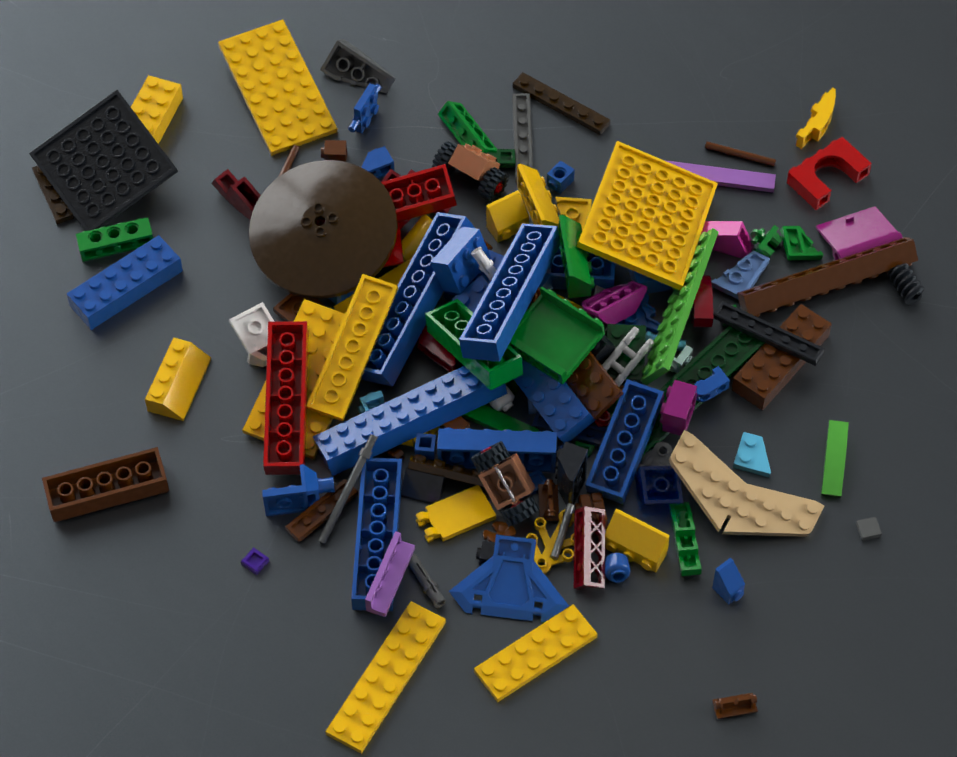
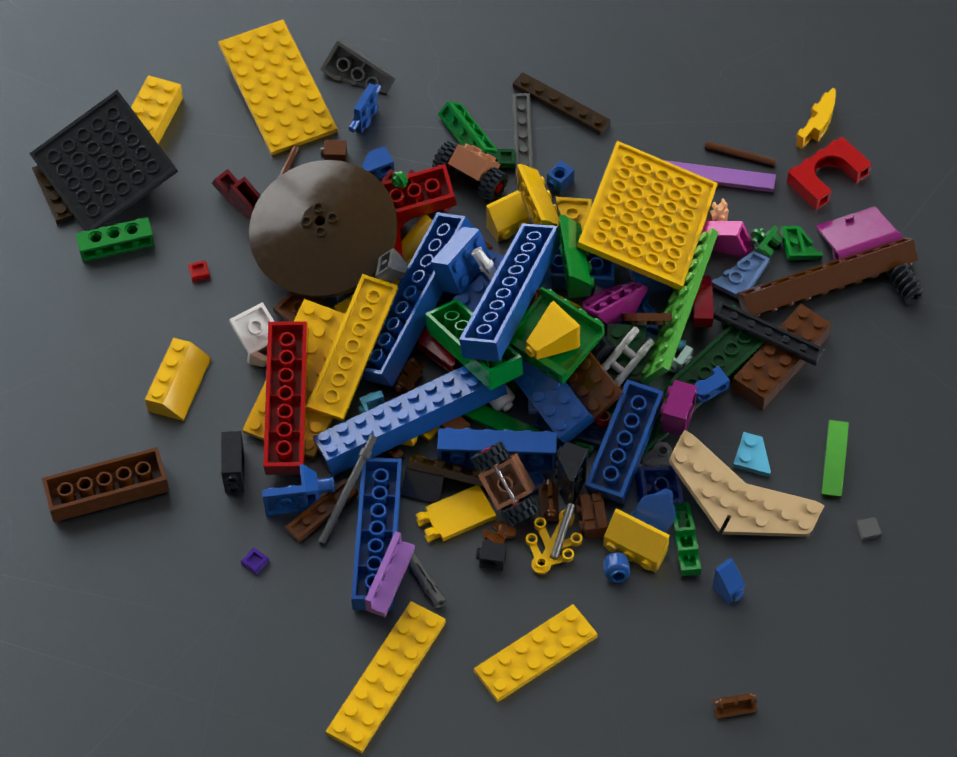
(124, 282): blue brick -> none
(199, 271): none -> red tile
(233, 461): none -> black window
(391, 266): none -> dark grey slope
(399, 179): none -> green plate
(407, 382): none -> reddish brown hinge
(426, 445): blue brick -> none
(510, 584): blue plate -> none
(553, 334): none -> yellow slope
(582, 548): dark red fence -> none
(646, 318): none -> reddish brown plate
(656, 510): none -> blue tile
(719, 211): none -> light nougat plate

